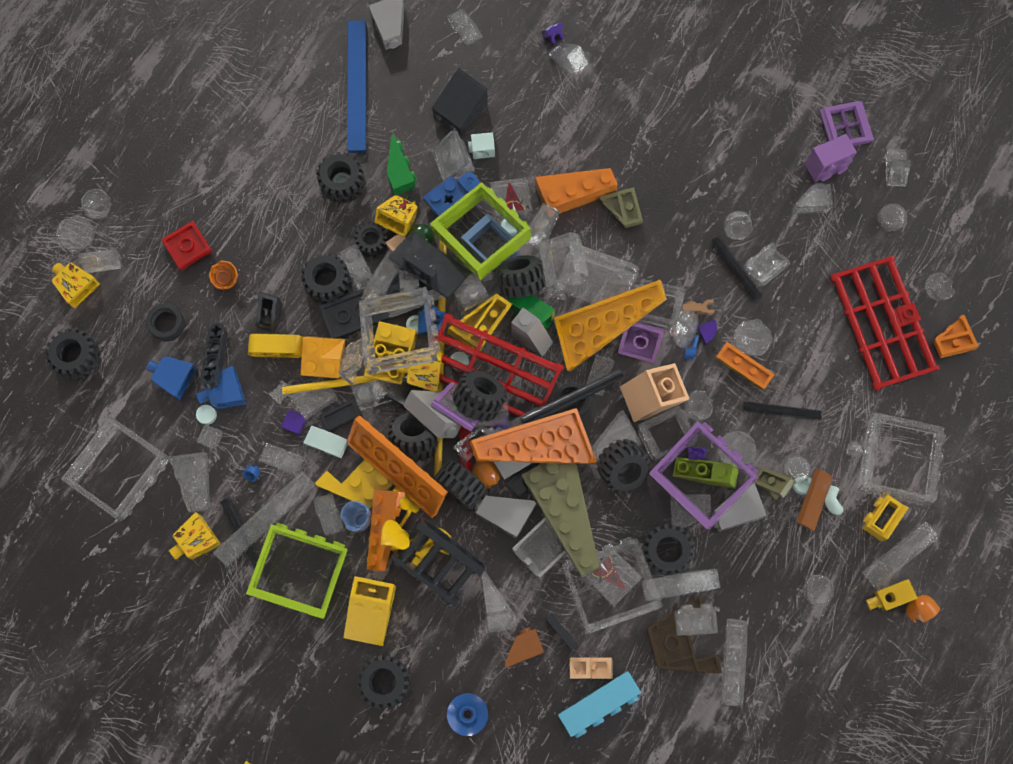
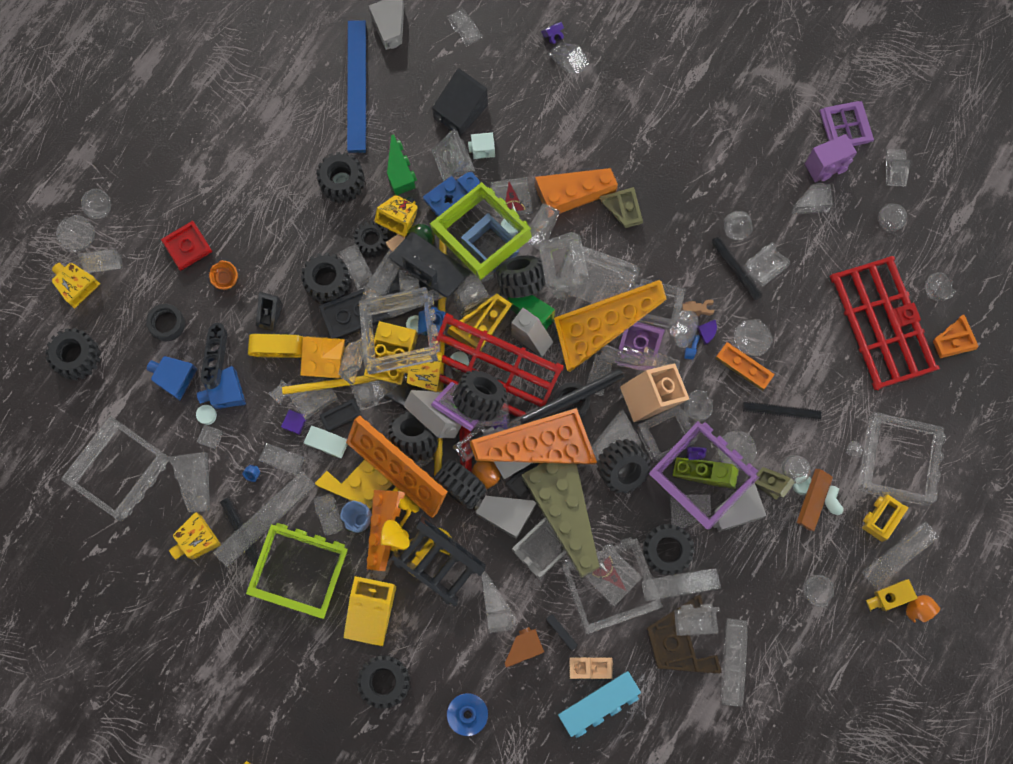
(635, 359): none -> clear slope

